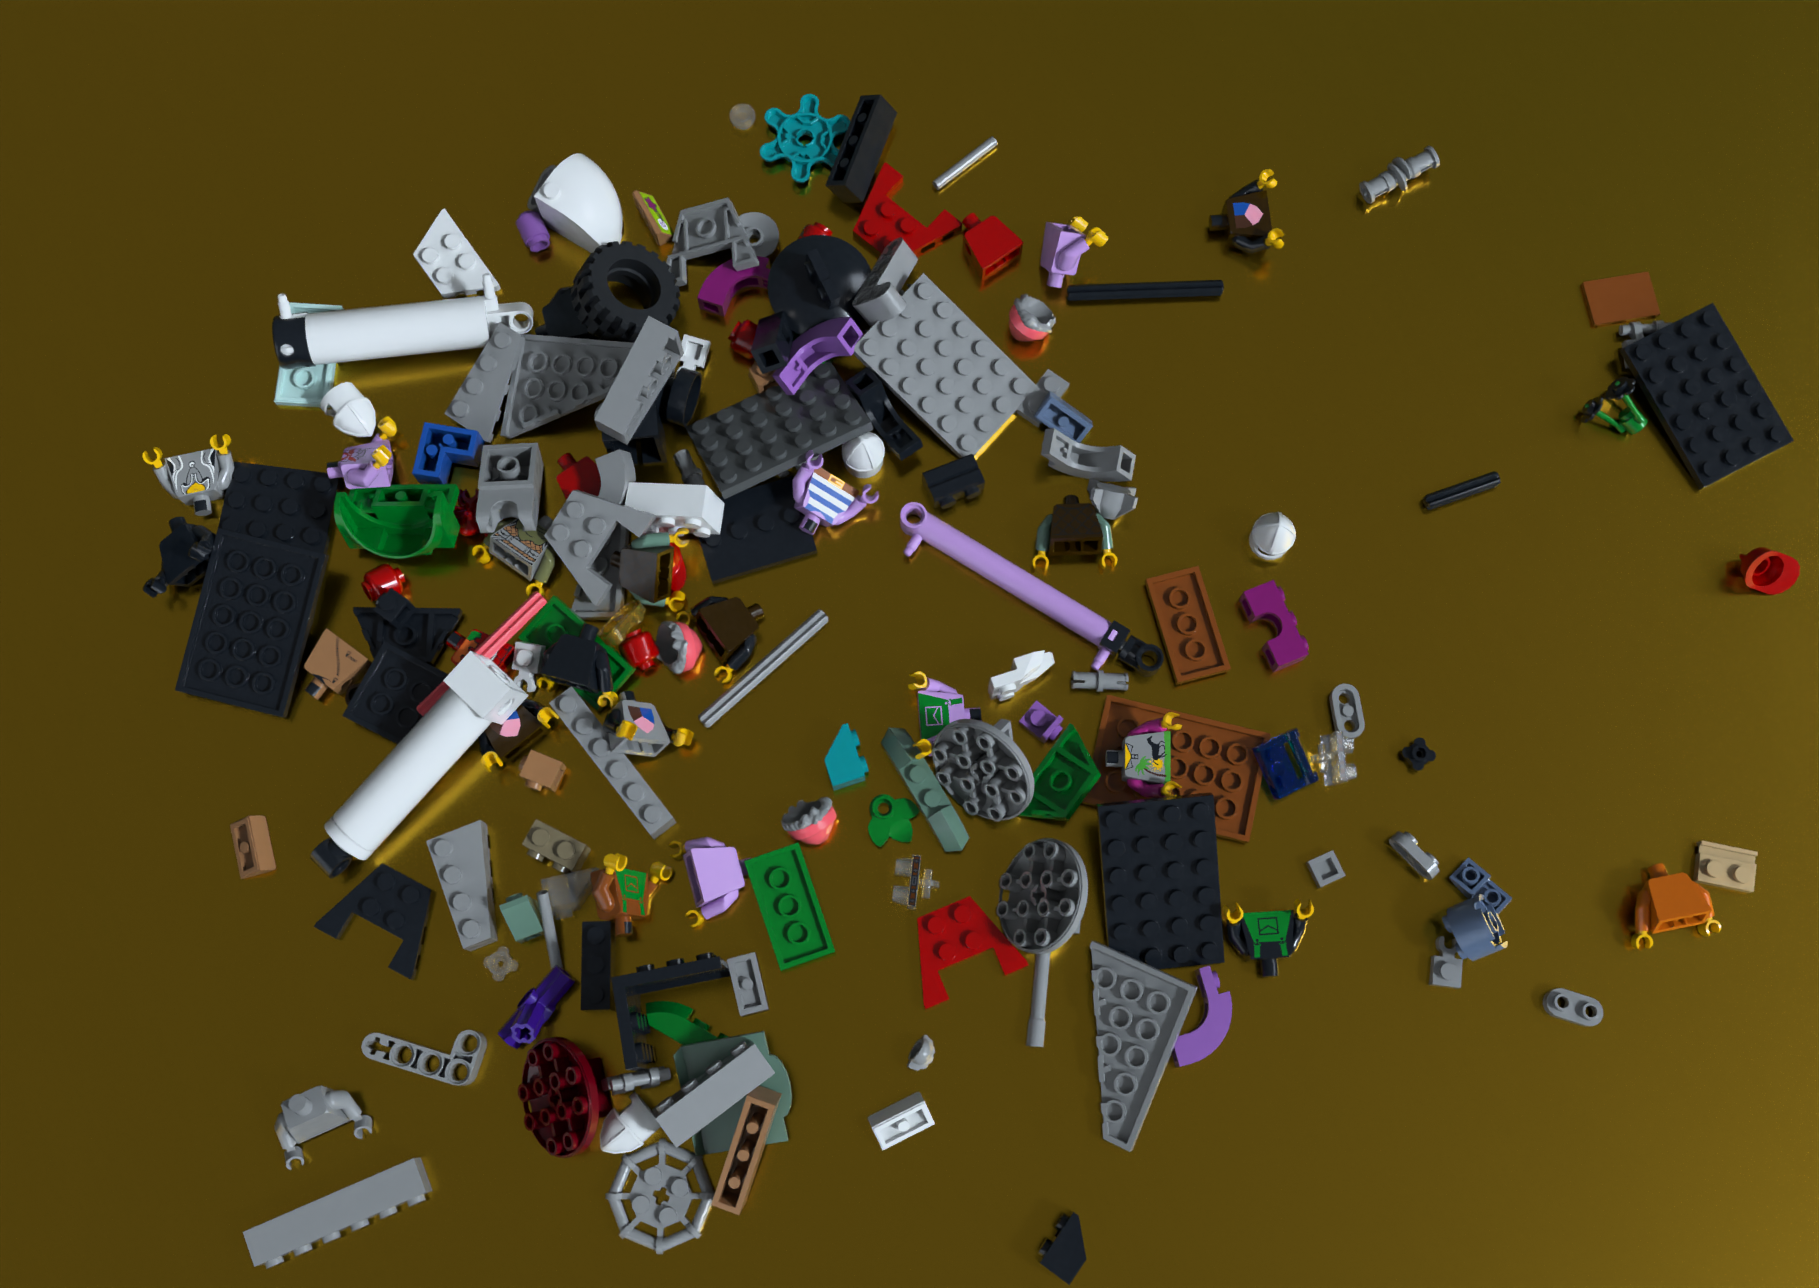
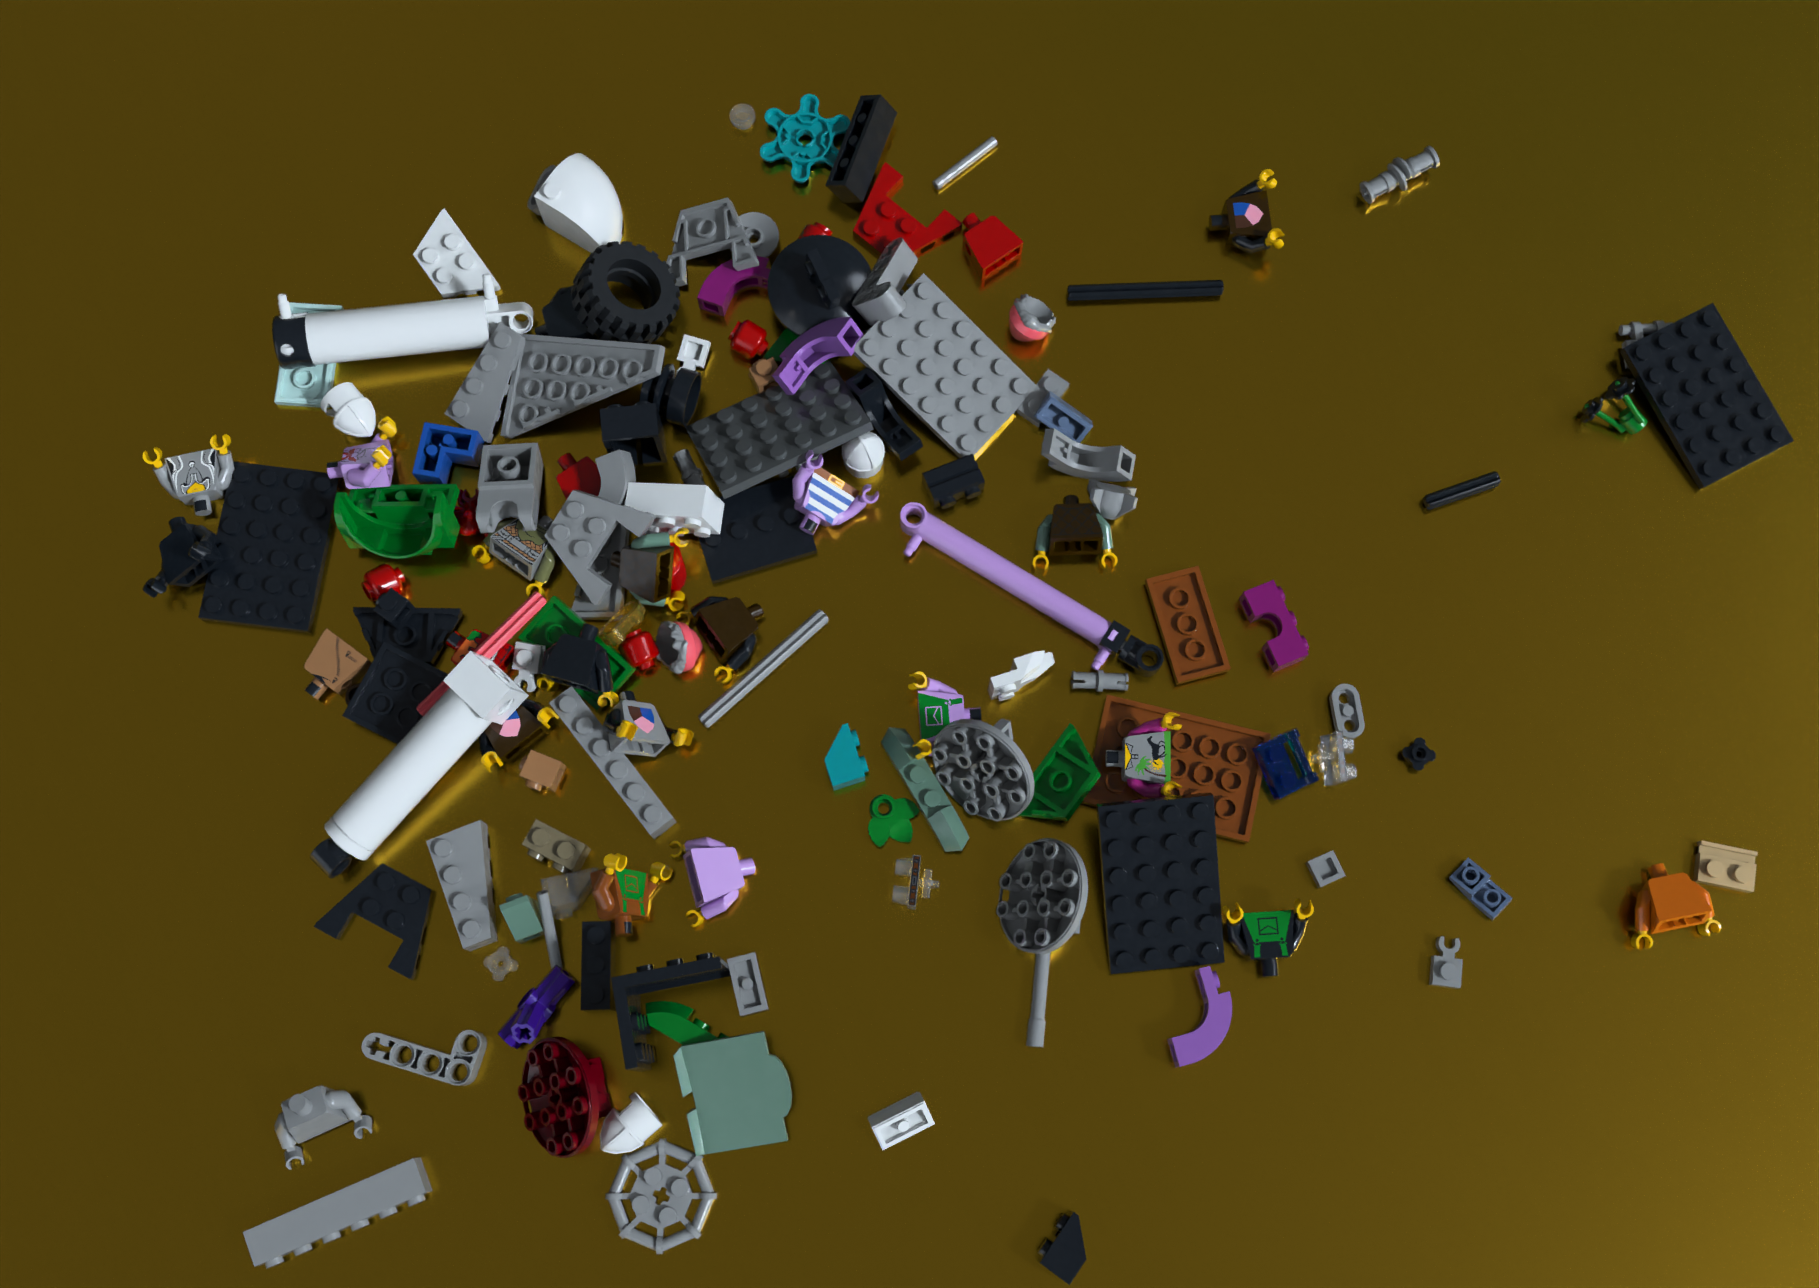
(252, 623): black plate -> none
(252, 846): medium nougat slope -> none
(533, 231): medium lavender brick -> none
(627, 1081): light grey plate -> none
(639, 380): light grey wedge -> none
(653, 217): medium nougat slope -> none
(712, 1092): light grey wedge -> none
(746, 1149): medium nougat brick -> none
(772, 342): black brick -> none
(789, 906): green plate -> none
(810, 821): hair -> none
(921, 1054): light grey piece -> none
(956, 935): red wing -> none
(1041, 722): medium lavender bracket -> none
(1064, 247): lavender torso -> none
(1137, 1028): light grey wing -> none
(1272, 535): white helmet -> none
(1406, 846): light grey plate -> none
(1475, 928): sand blue brick -> none
(1574, 1007): light grey plate -> none
(1620, 299): dark orange piece -> none
(1769, 570): red piece -> none

